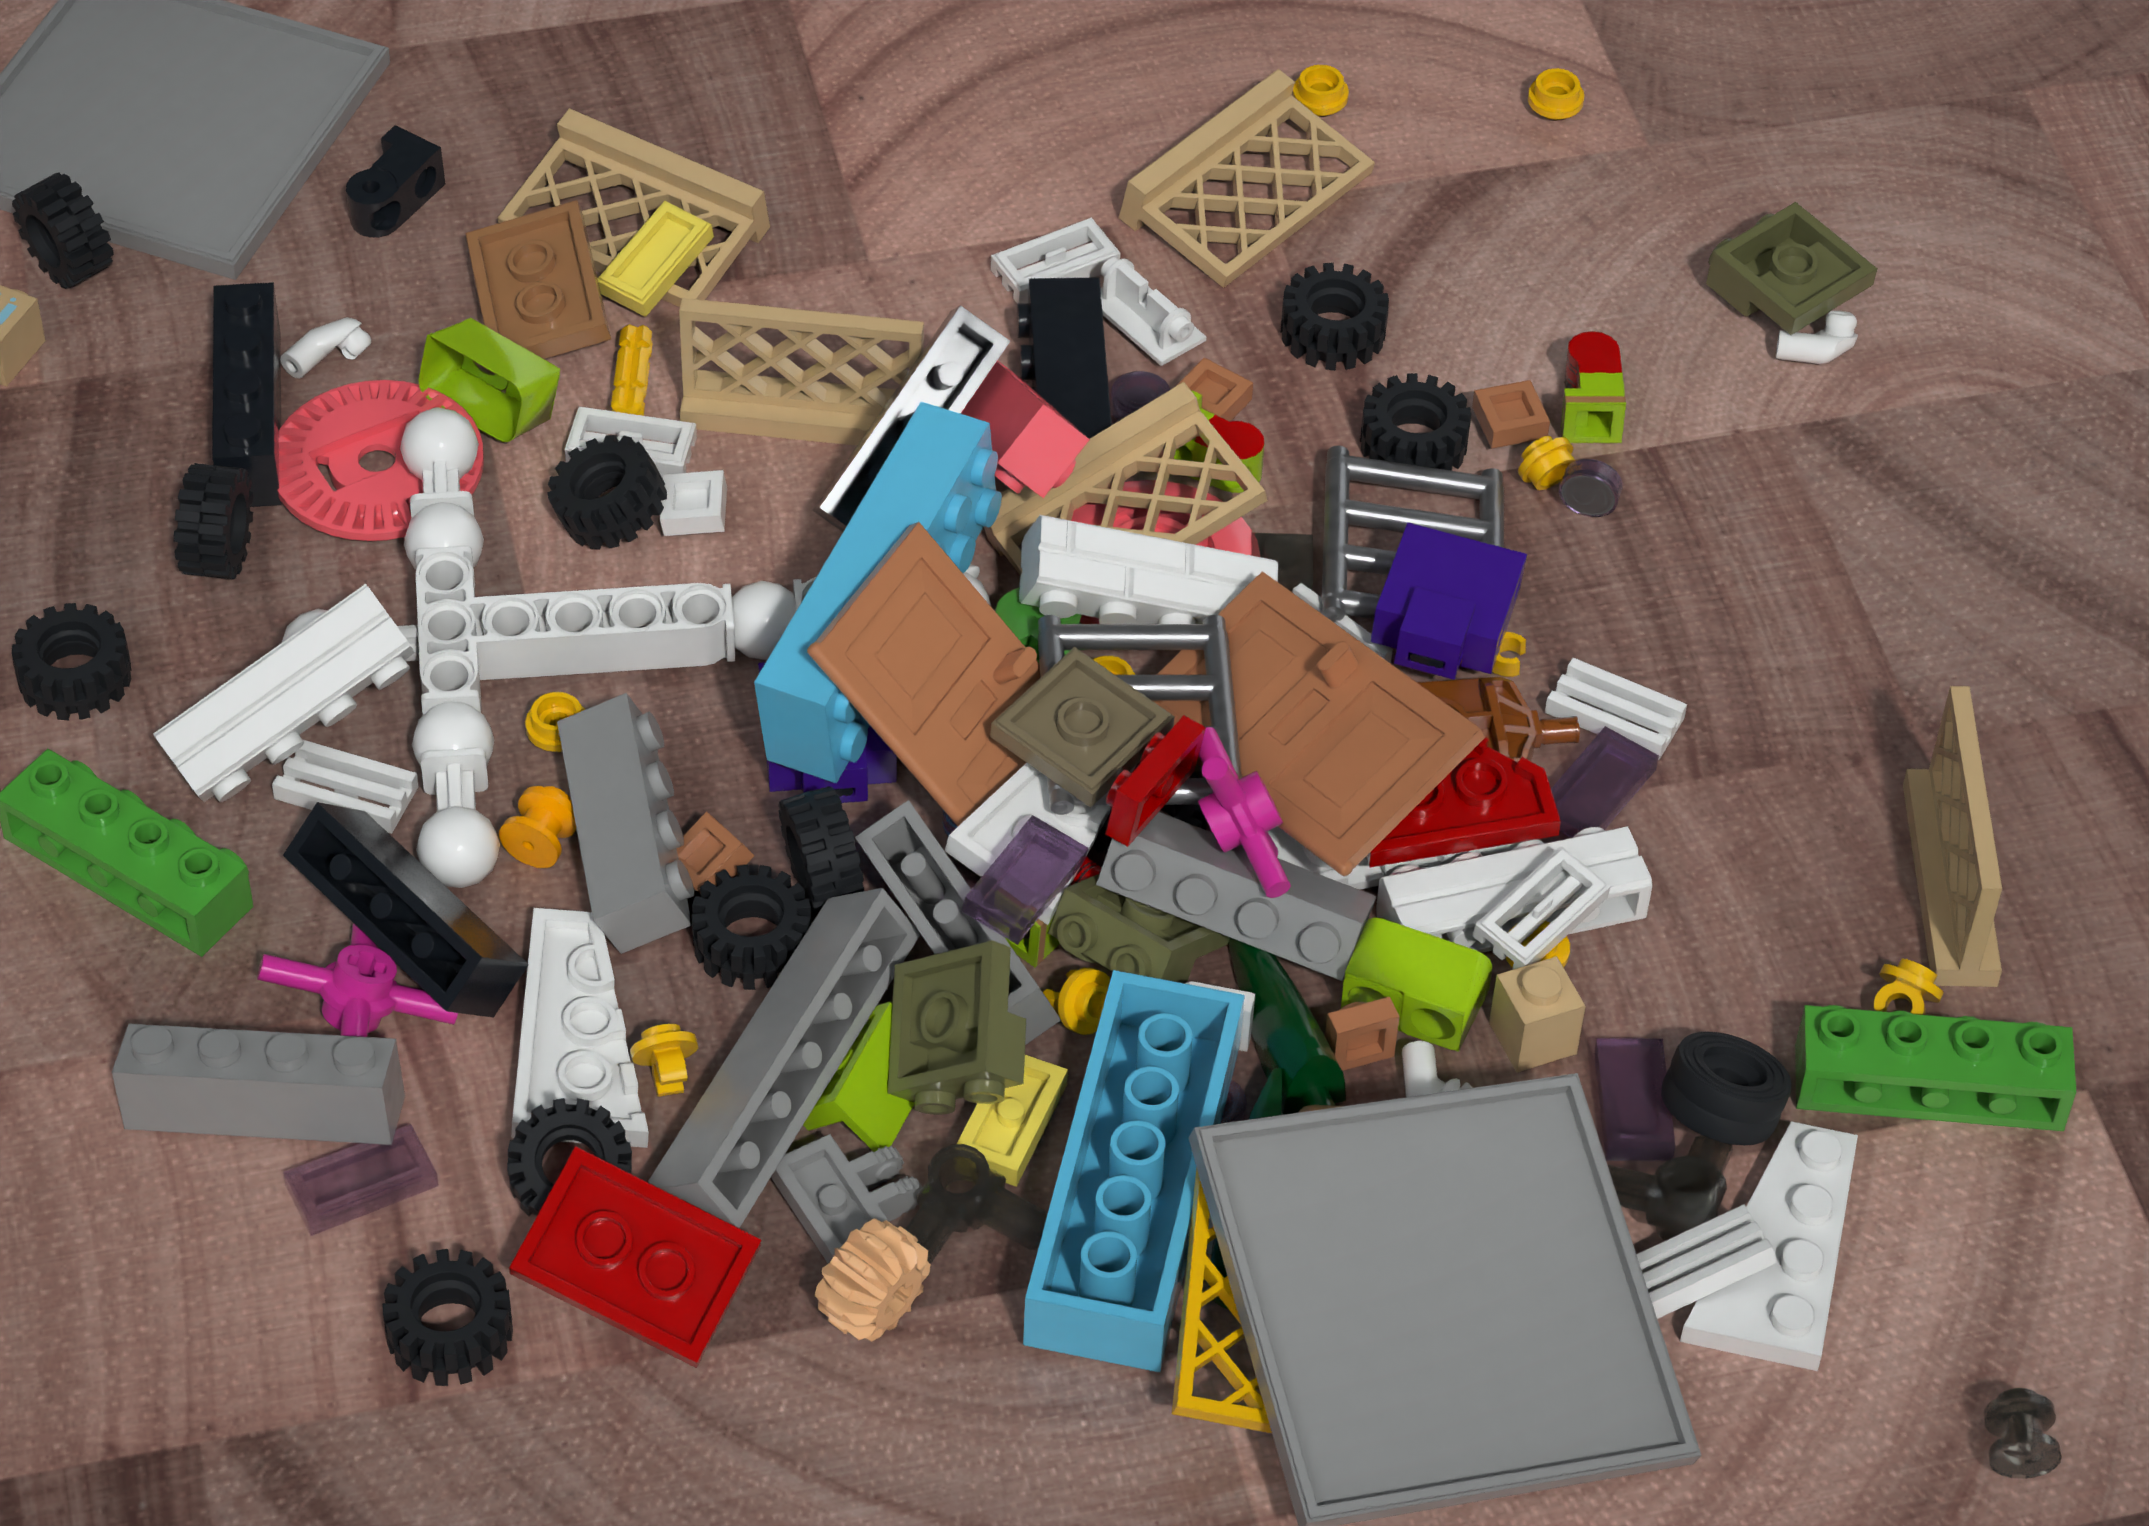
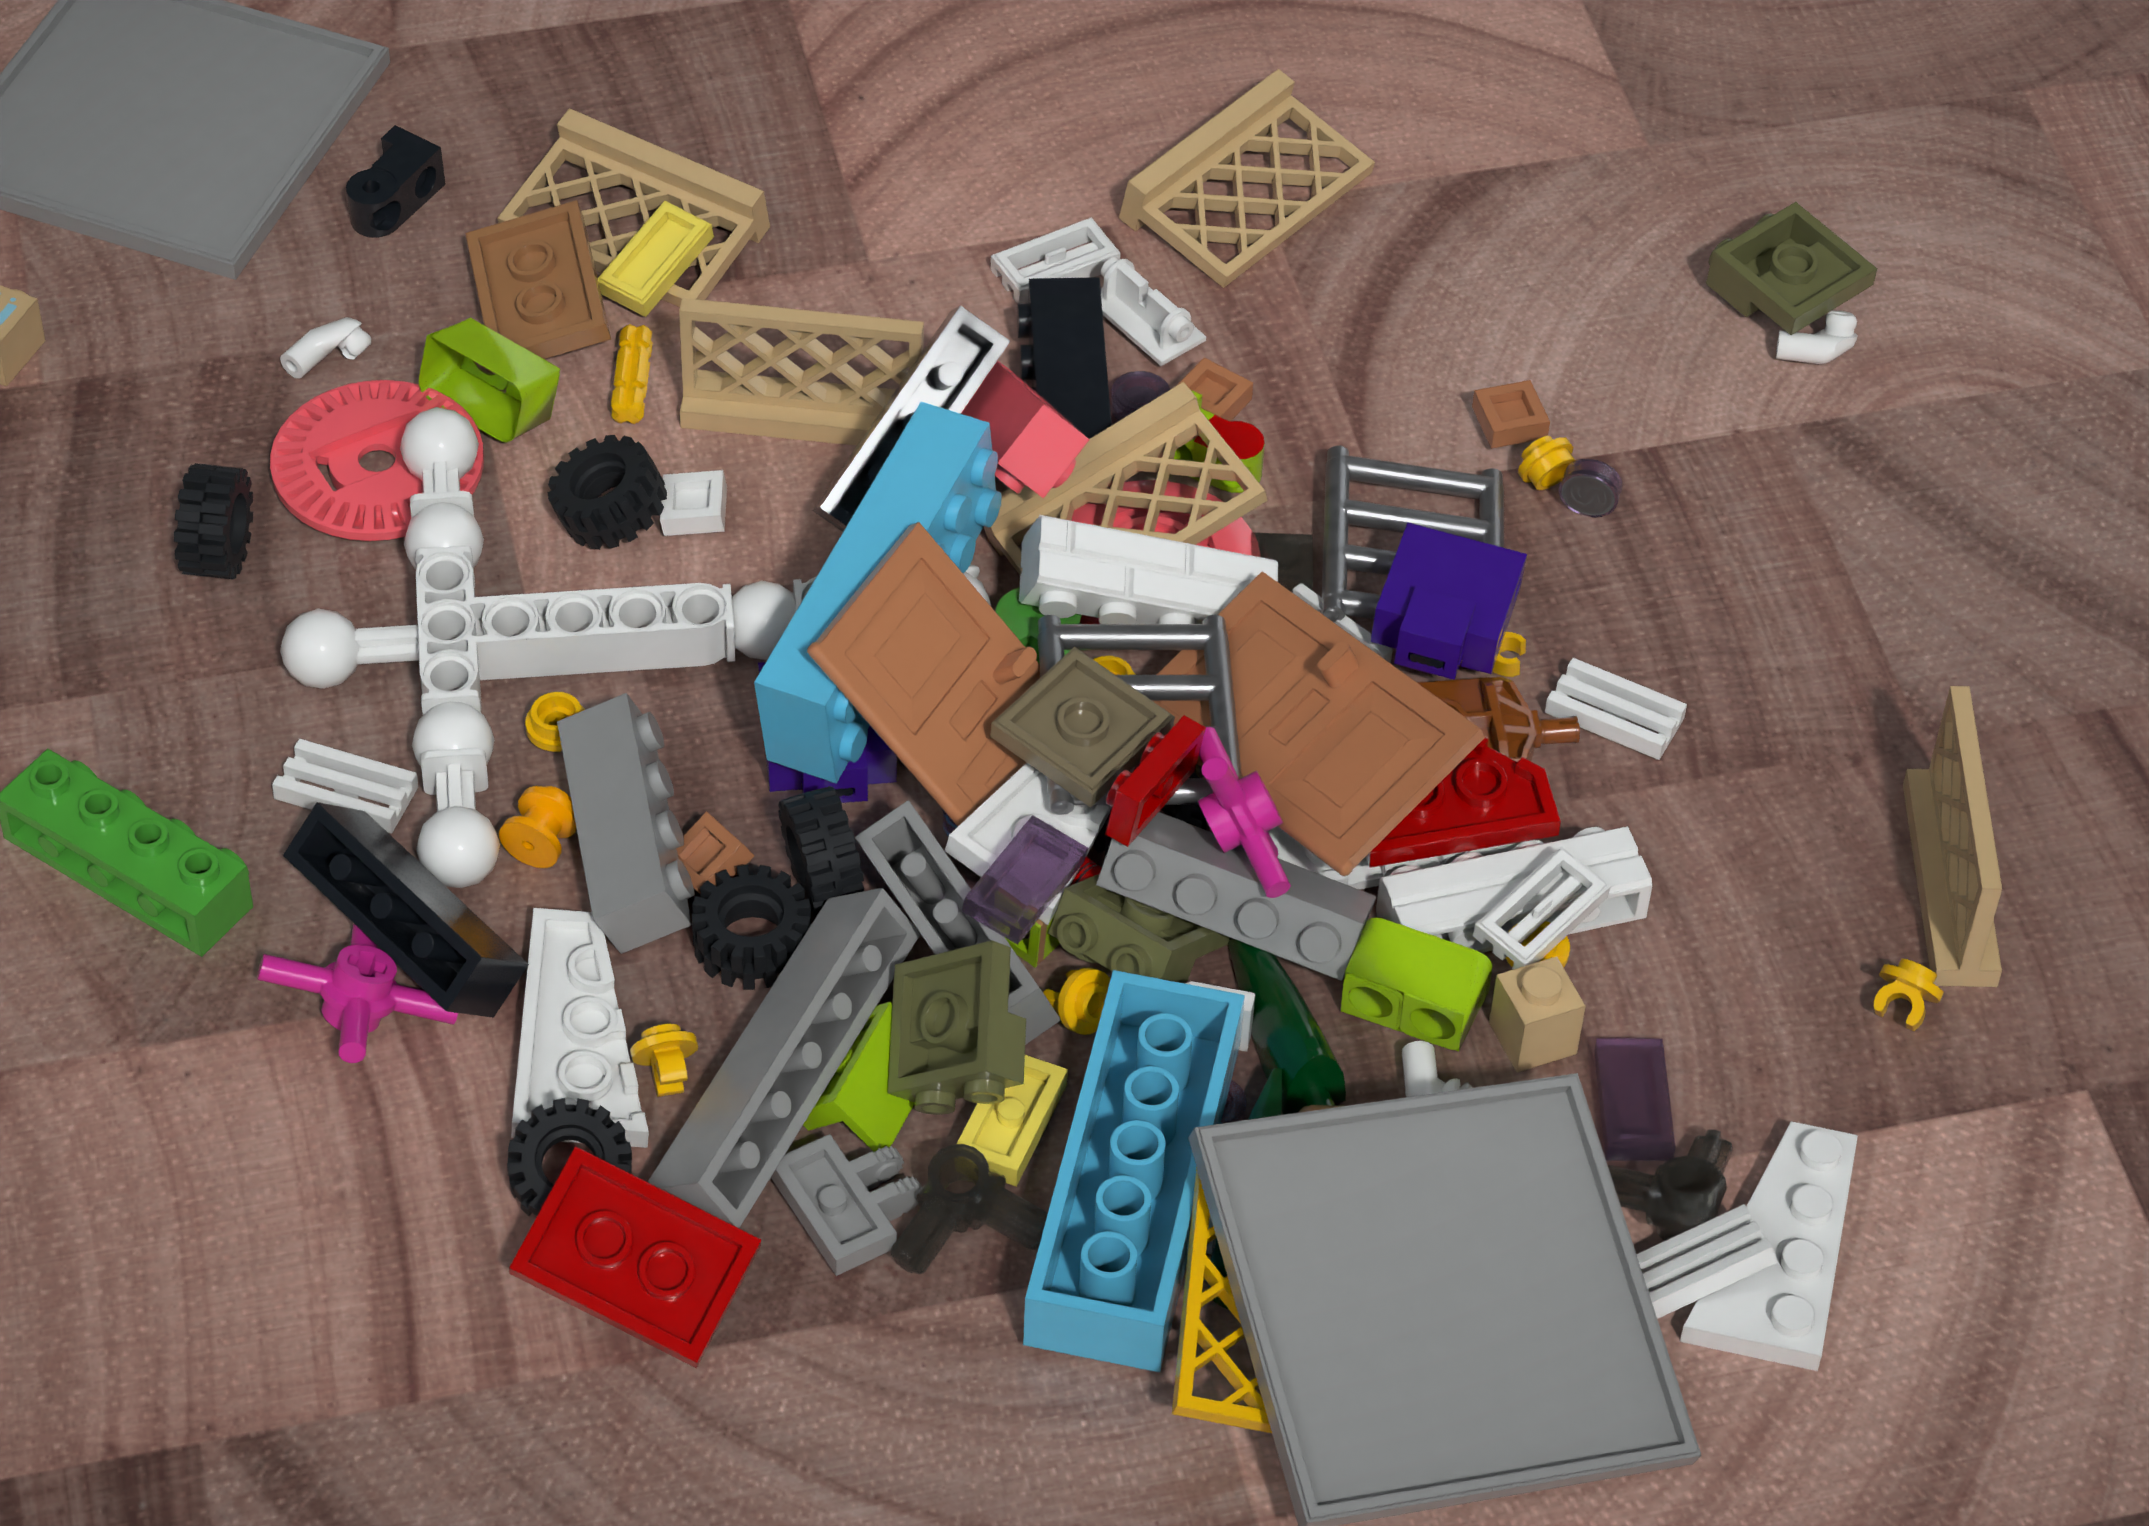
(62, 230): black tyre -> none
(71, 688): black tyre -> none
(247, 385): black brick -> none
(259, 1084): light grey brick -> none
(285, 694): white brick -> none
(360, 1180): tile -> none
(447, 1284): black tyre -> none
(666, 456): white tile -> none
(872, 1280): light nougat gear -> none
(1321, 90): yellow plate -> none
(1334, 293): black tyre -> none
(1363, 1032): nougat plate -> none
(1416, 404): black tyre -> none
(1556, 94): yellow plate -> none
(1594, 390): leg -> none
(1601, 781): clear purple tile -> none
(1726, 1088): black tyre -> none
(1935, 1067): bright green brick -> none
(2020, 1420): clear smoke wheel -> none

